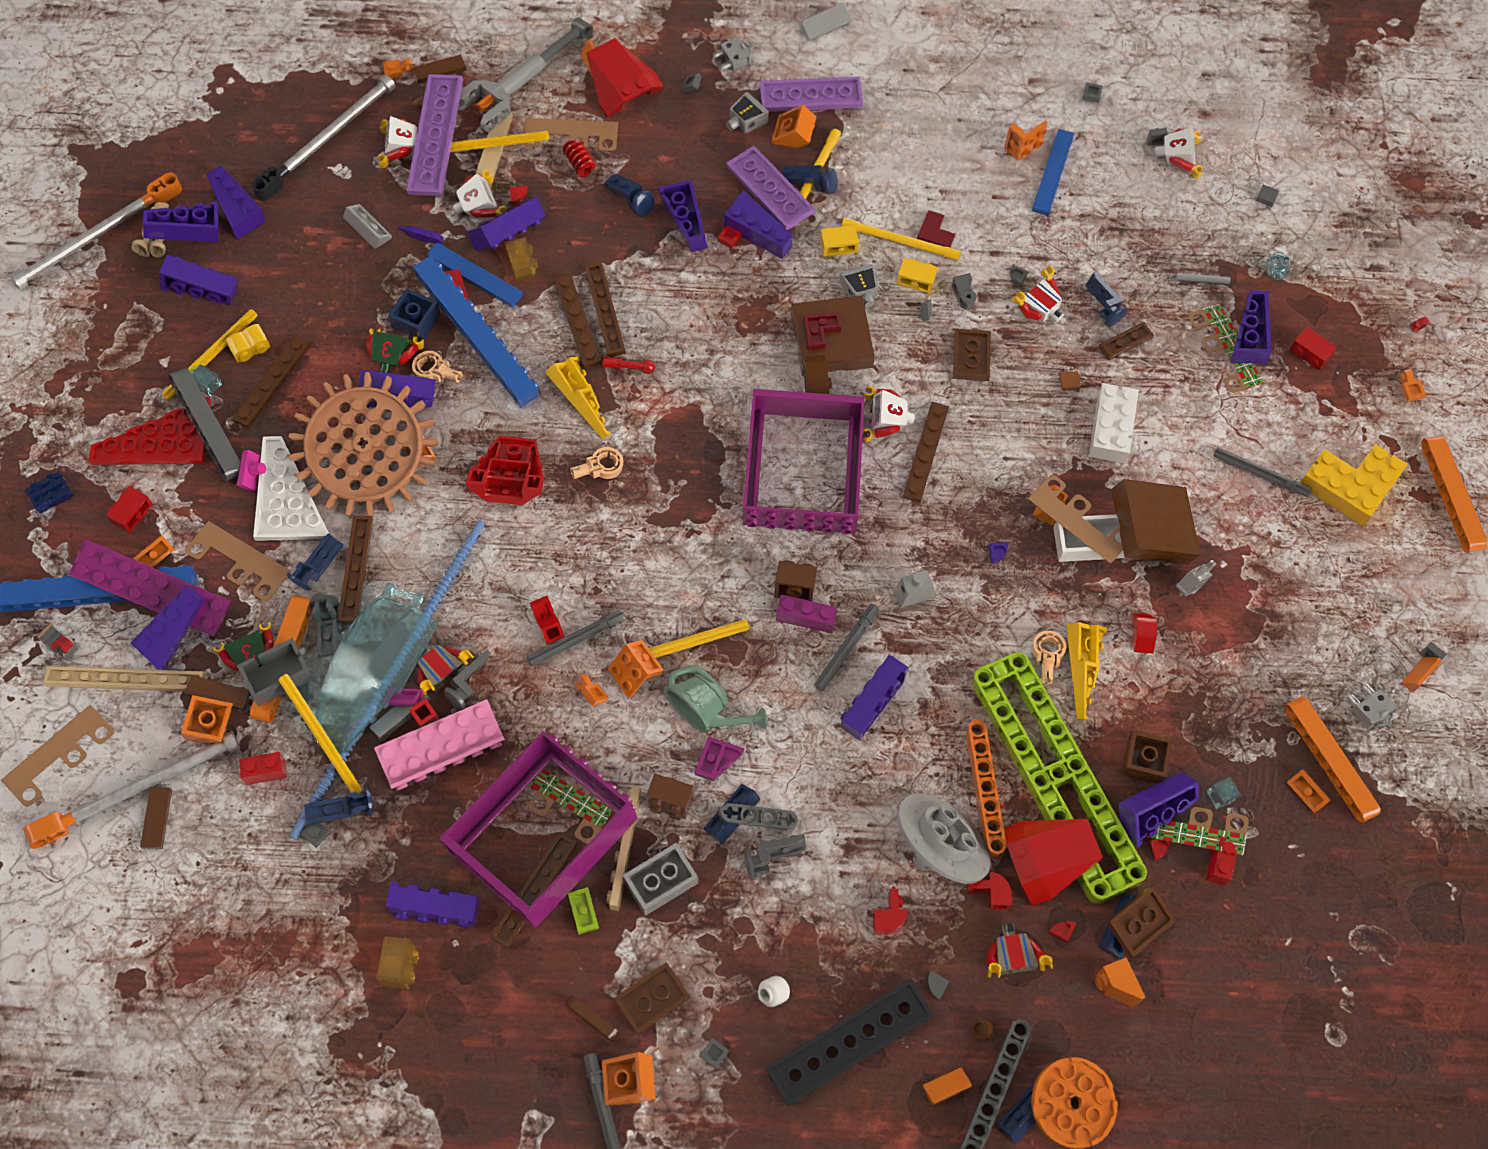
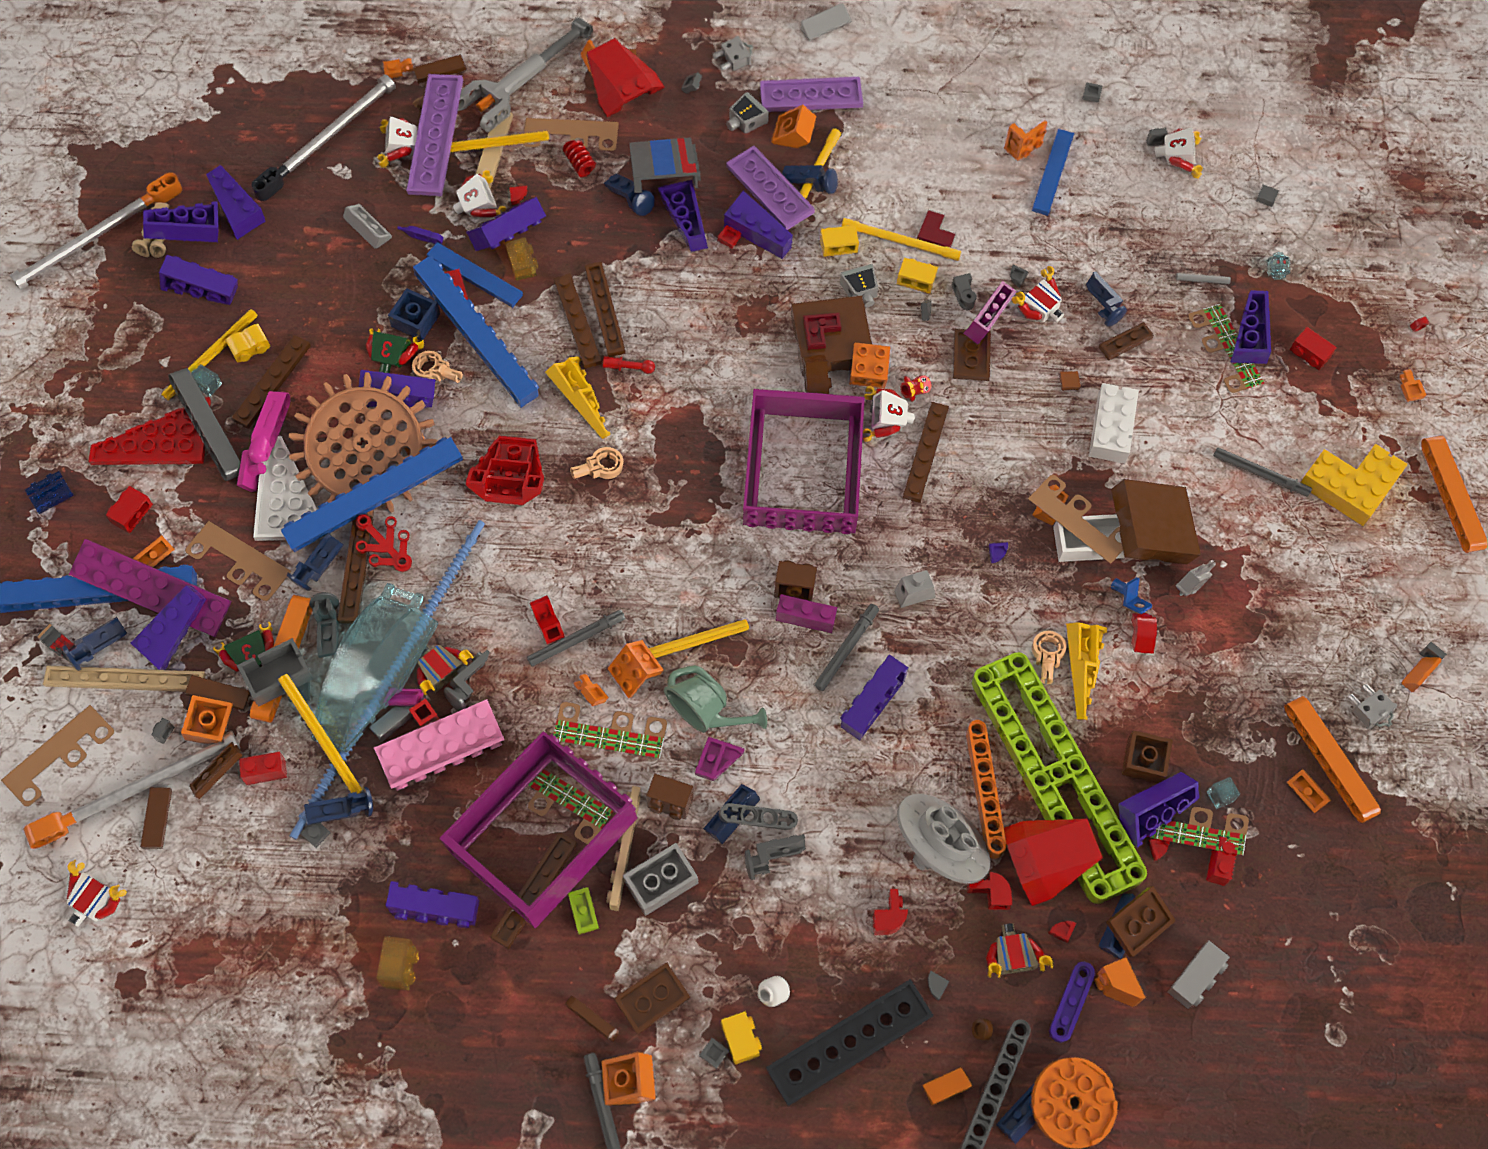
(90, 896): none -> torso
(94, 642): none -> dark blue piece
(162, 730): none -> dark grey plate
(215, 770): none -> reddish brown tile
(268, 426): none -> dark pink piece
(371, 494): none -> blue brick
(385, 545): none -> red plant
(614, 739): none -> piece
(663, 160): none -> dark grey panel
(741, 1038): none -> yellow brick
(870, 365): none -> orange bracket
(914, 387): none -> red animal
(990, 312): none -> magenta brick
(1072, 1002): none -> dark purple plate
(1130, 593): none -> blue bracket
(1199, 975): none -> light grey brick

